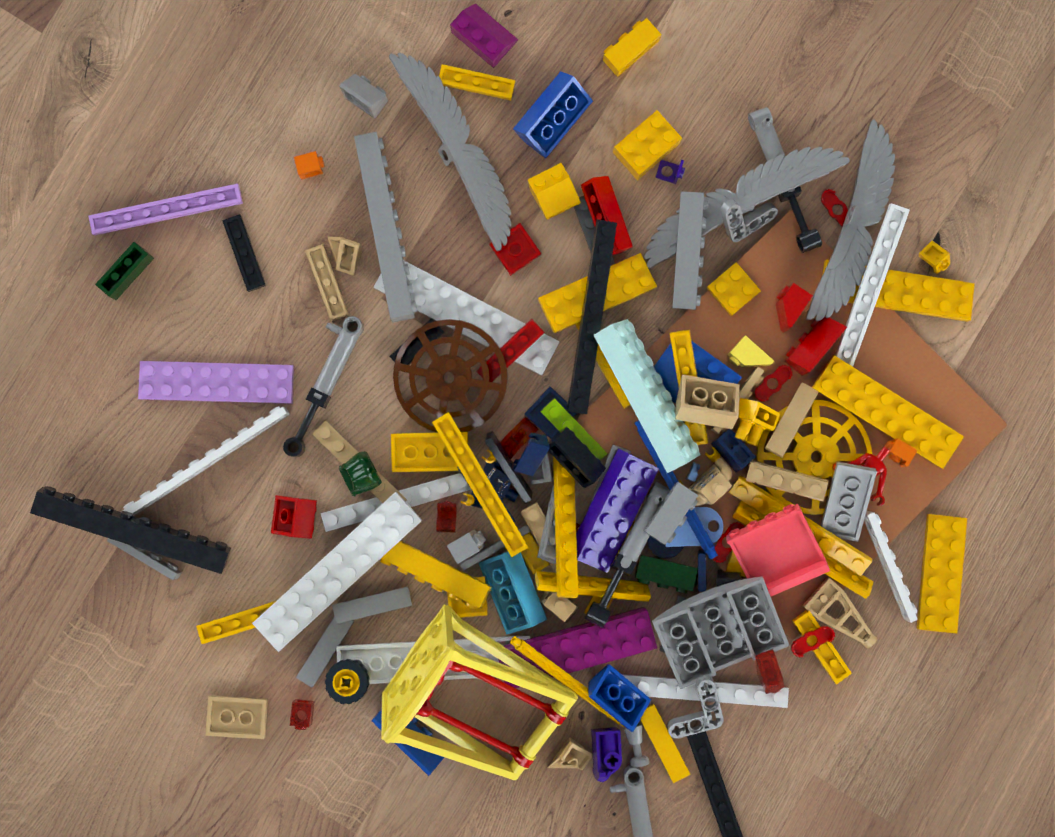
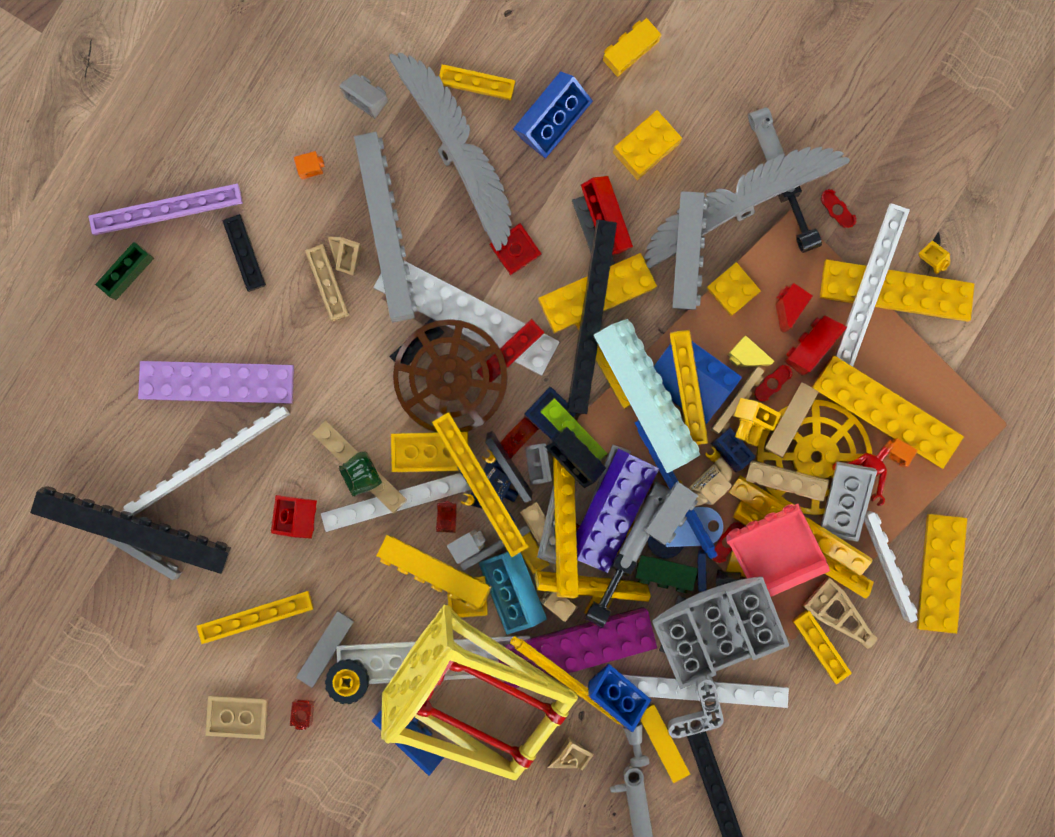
(328, 377): light grey piece -> none
(337, 571): white plate -> none
(372, 605): light grey tile -> none
(482, 34): magenta slope -> none
(532, 455): dark blue hinge -> none
(553, 191): yellow slope -> none
(606, 743): dark purple piece -> none
(677, 171): dark purple bracket -> none
(692, 475): light blue tile -> none
(707, 402): tan slope -> none
(743, 225): light grey beam -> none
(769, 672): clear red slope -> none
(823, 635): red piece -> none
(854, 243): light grey piece -> none

